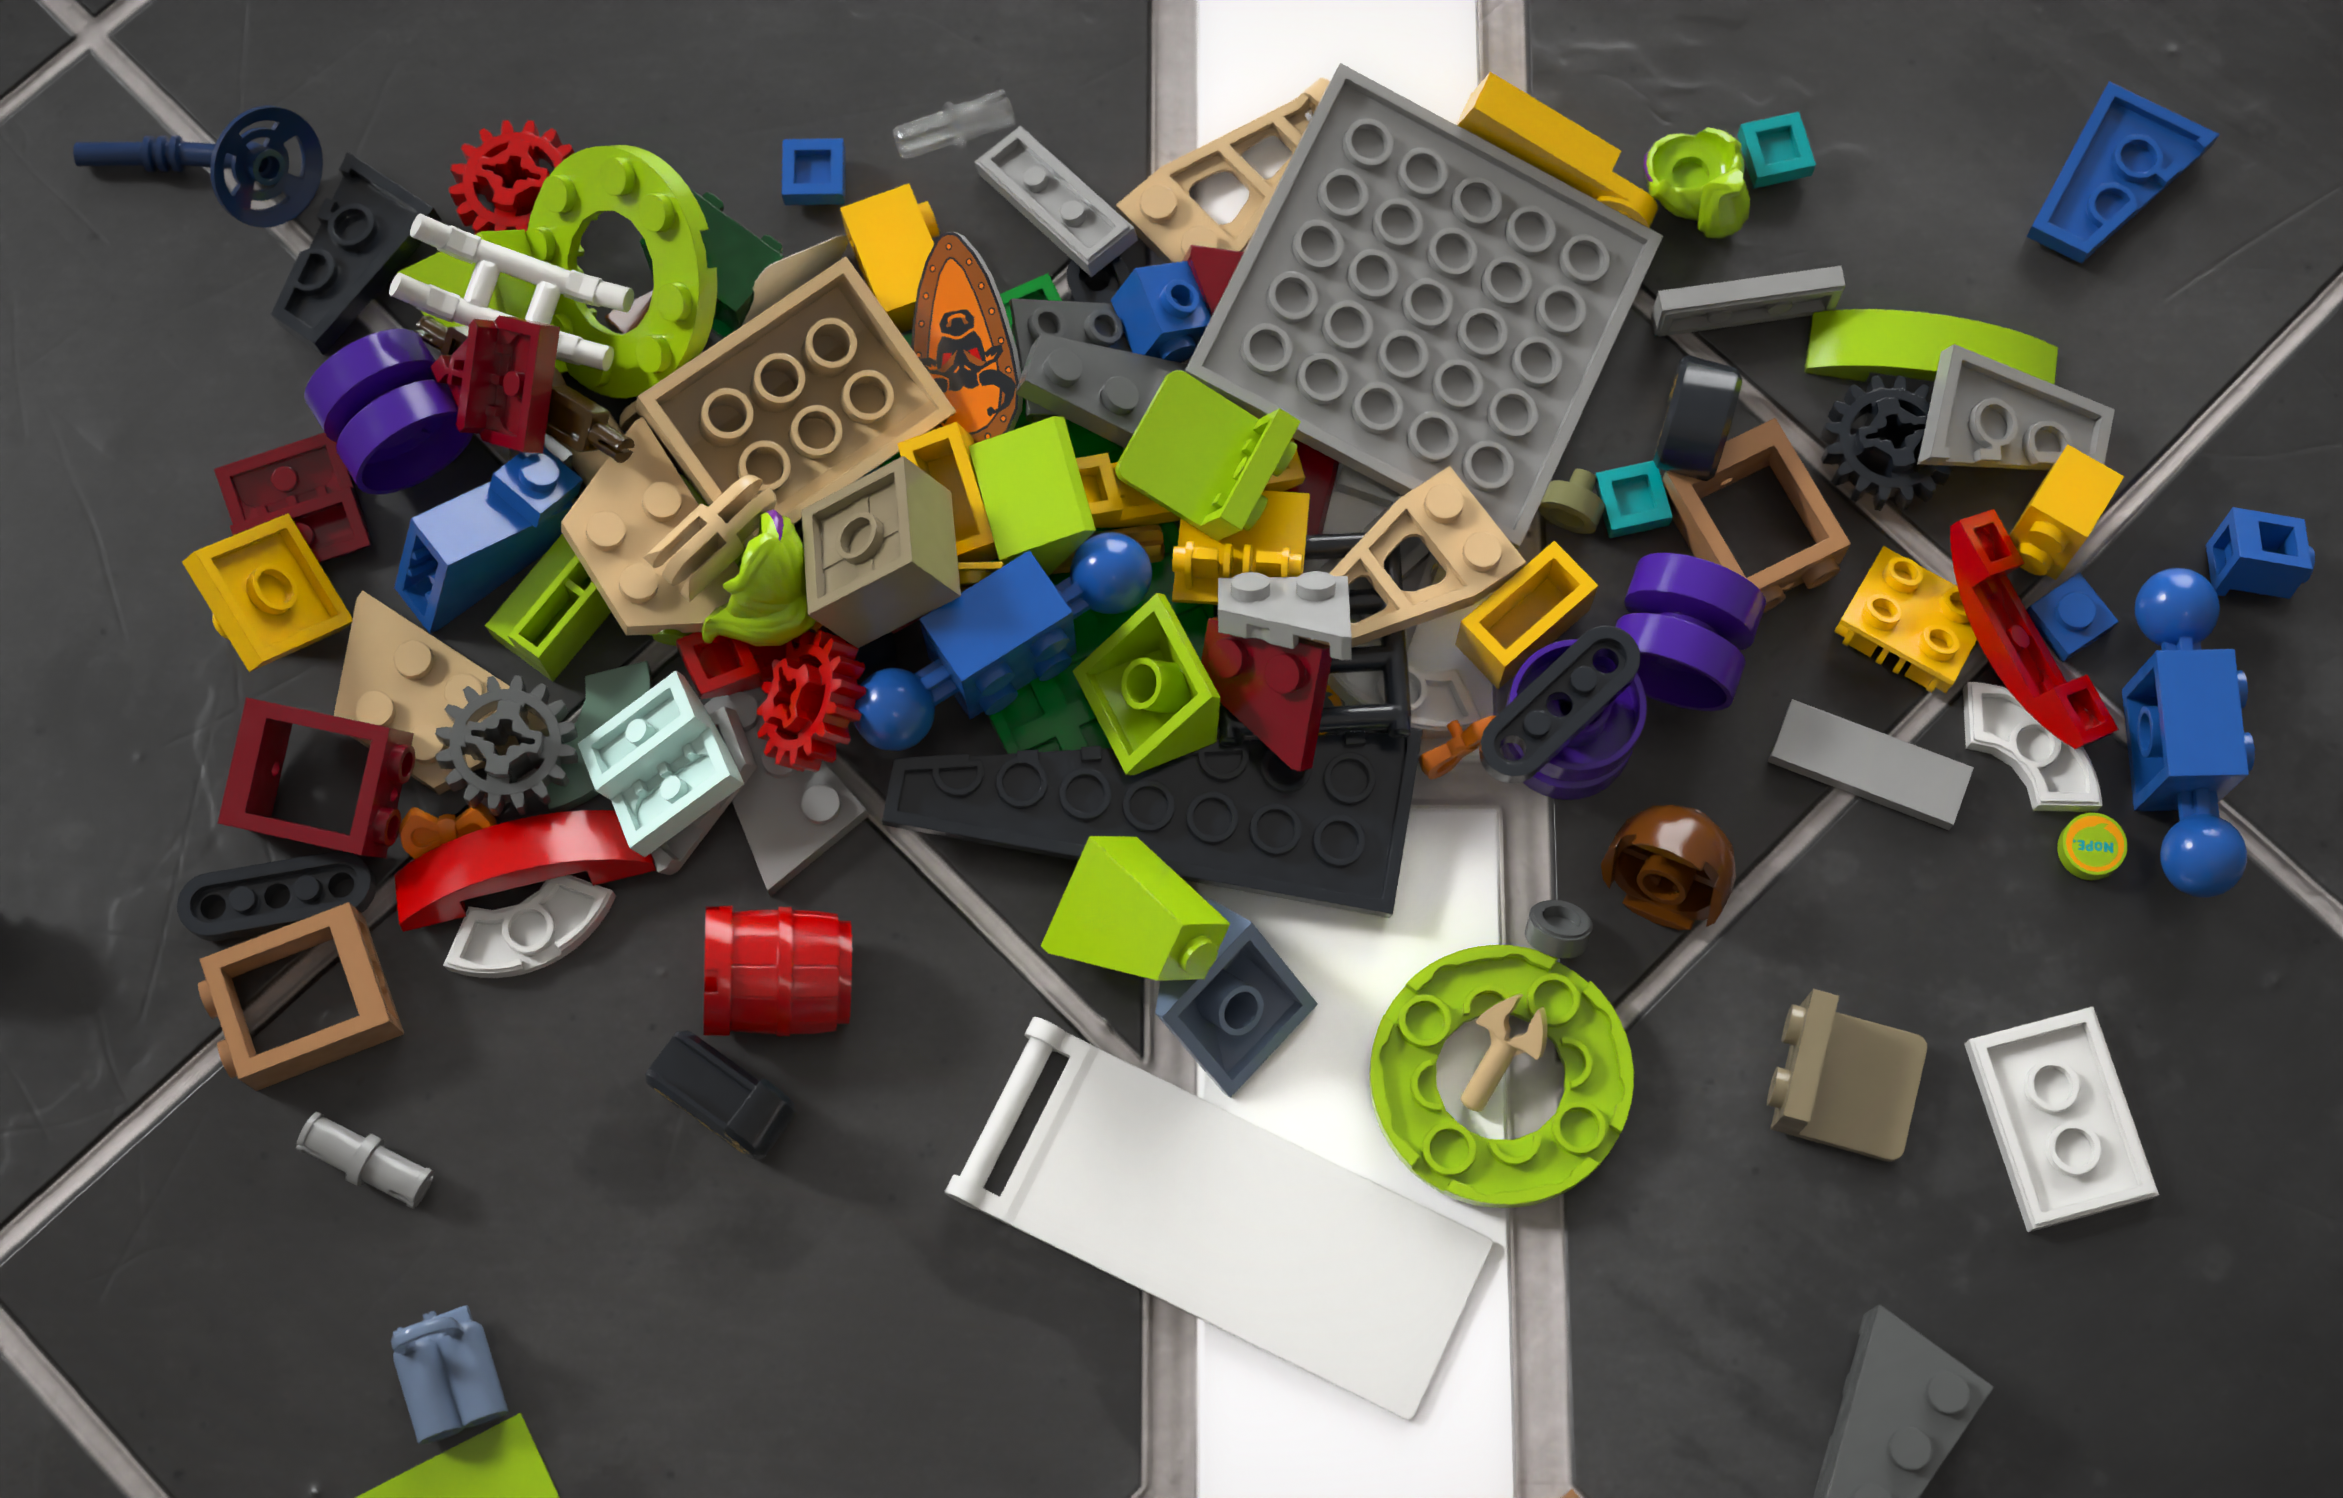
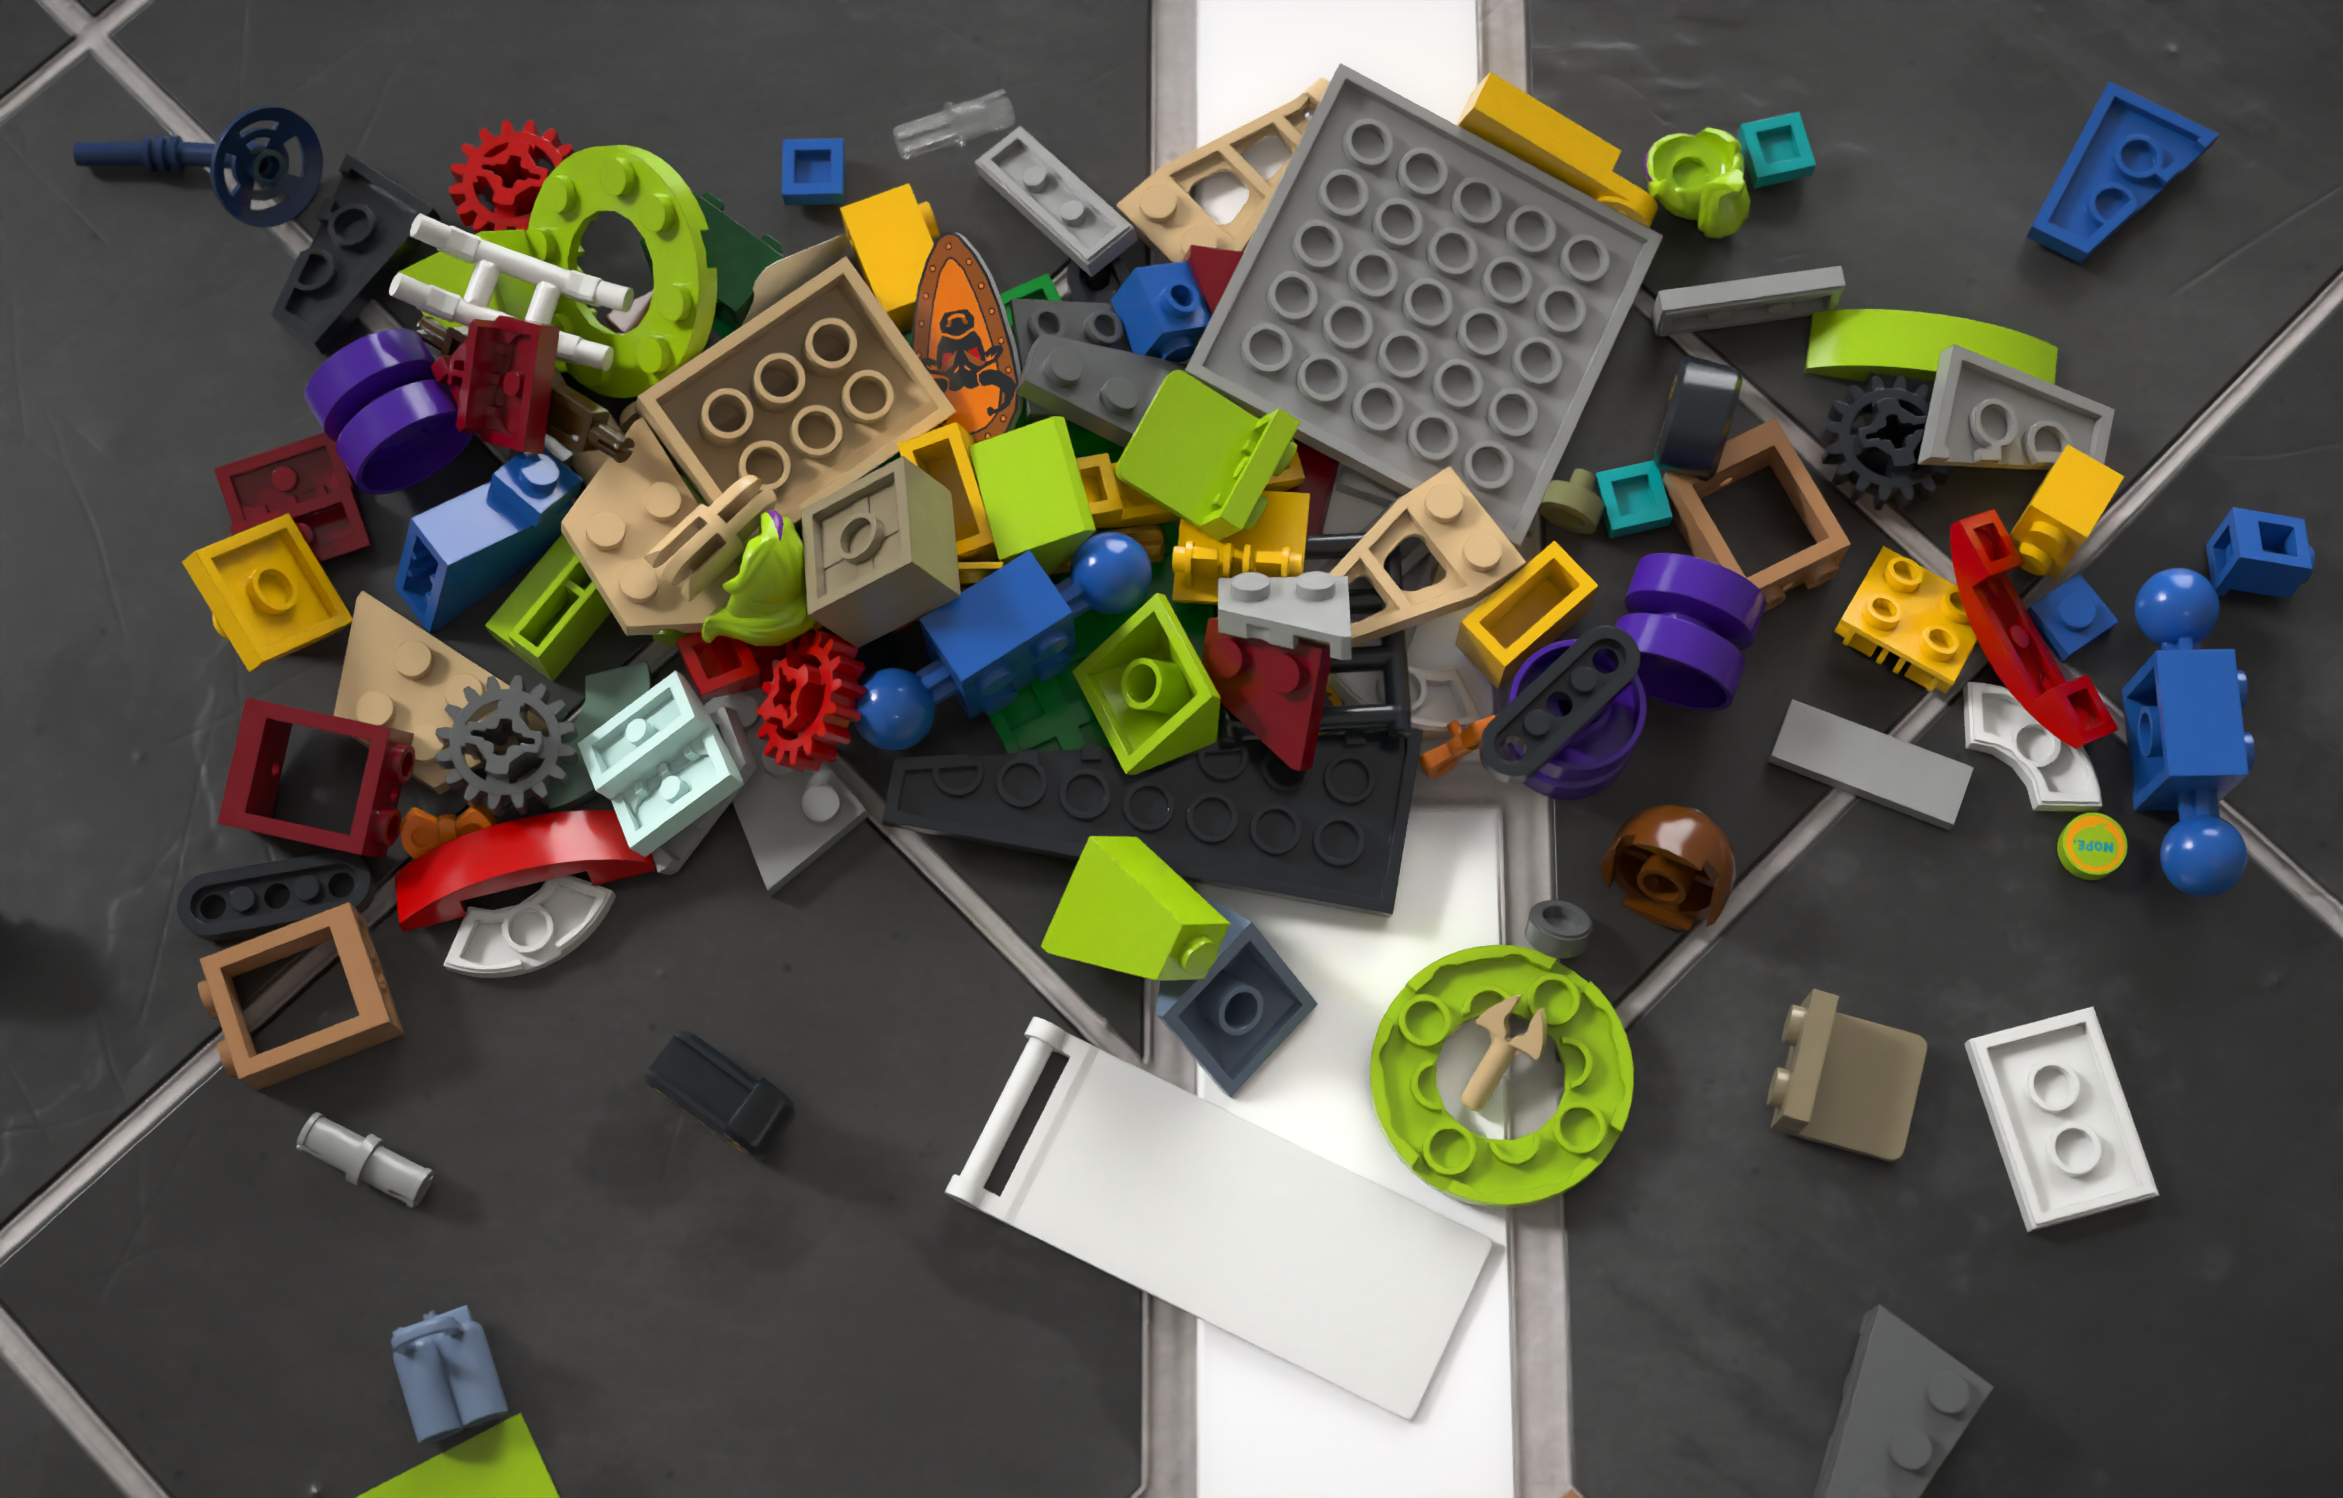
(776, 971): red piece -> none

